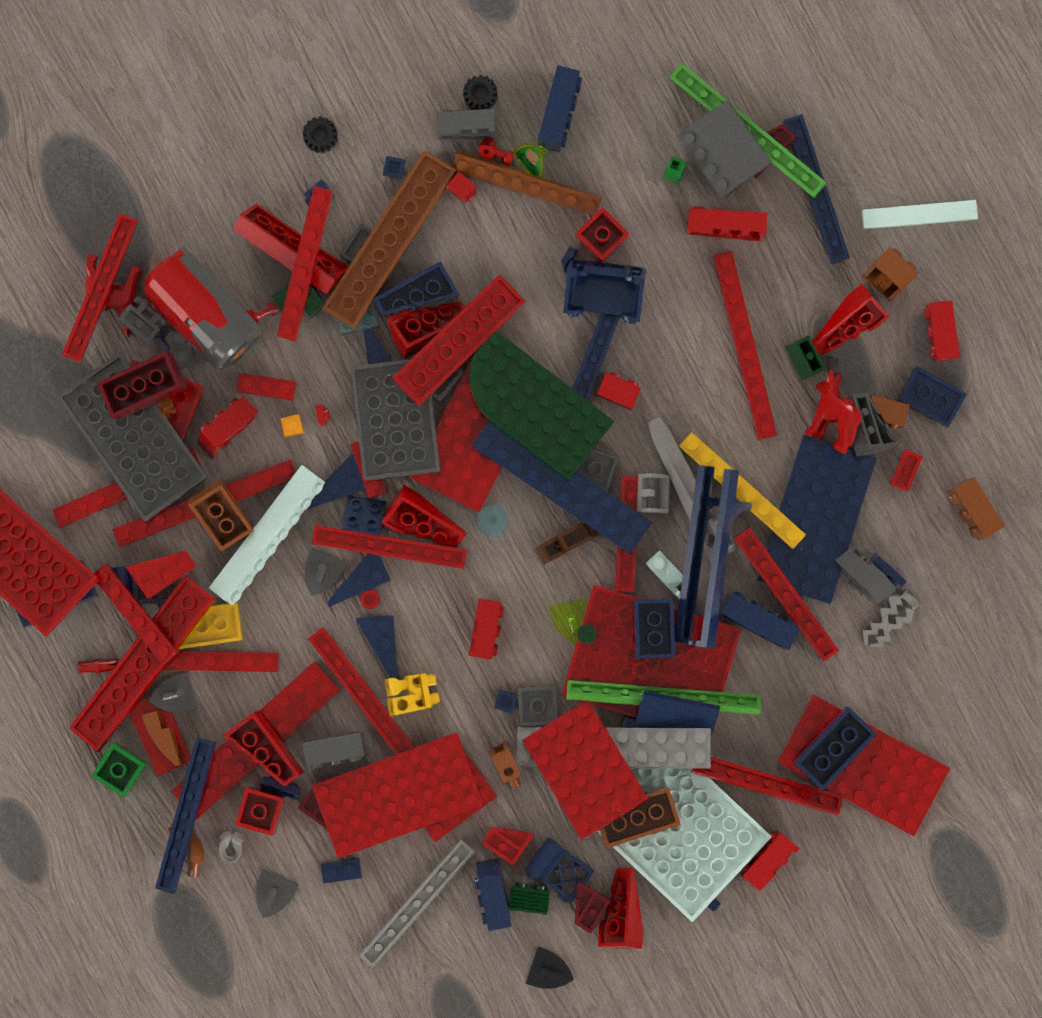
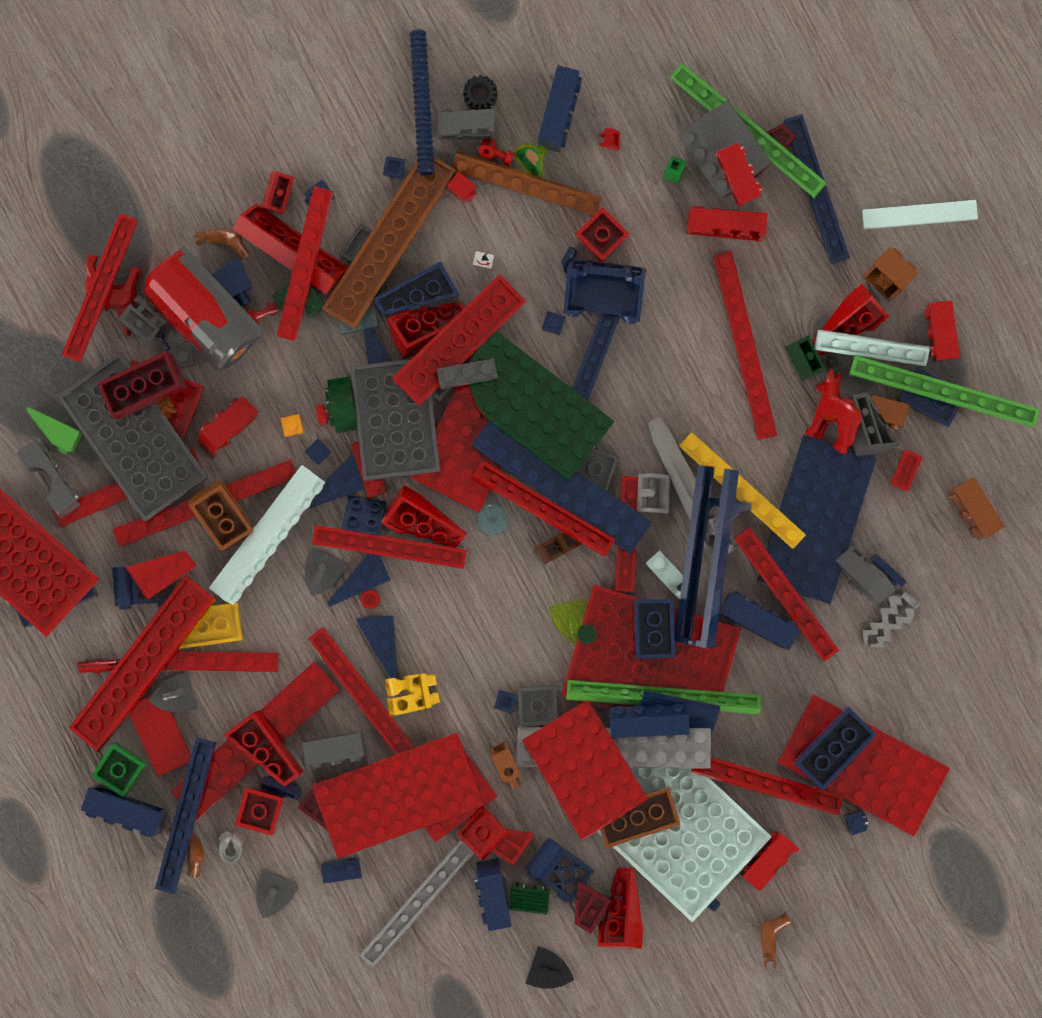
(59, 434): none -> bright green slope
(61, 497): none -> dark grey arch
(124, 810): none -> dark blue brick
(135, 614): red plate -> none
(162, 737): dark orange slope -> none
(225, 236): none -> dark orange arm
(235, 281): none -> dark blue torso
(266, 386): red plate -> none
(277, 192): none -> red brick
(318, 452): none -> dark blue plate
(328, 142): black tyre -> none
(341, 404): none -> dark green brick
(422, 102): none -> dark blue piece
(467, 373): none -> dark grey plate
(482, 833): none -> red tile
(483, 259): none -> white sticker
(486, 629): red wedge -> none
(543, 508): none -> red plate
(553, 323): none -> dark blue plate
(611, 139): none -> red tile
(619, 391): red brick -> none
(649, 720): none -> dark blue brick
(738, 174): none -> red brick
(768, 937): none -> dark orange arm
(856, 822): none -> dark blue brick
(872, 347): none -> light aqua tile
(944, 391): none -> bright green plate

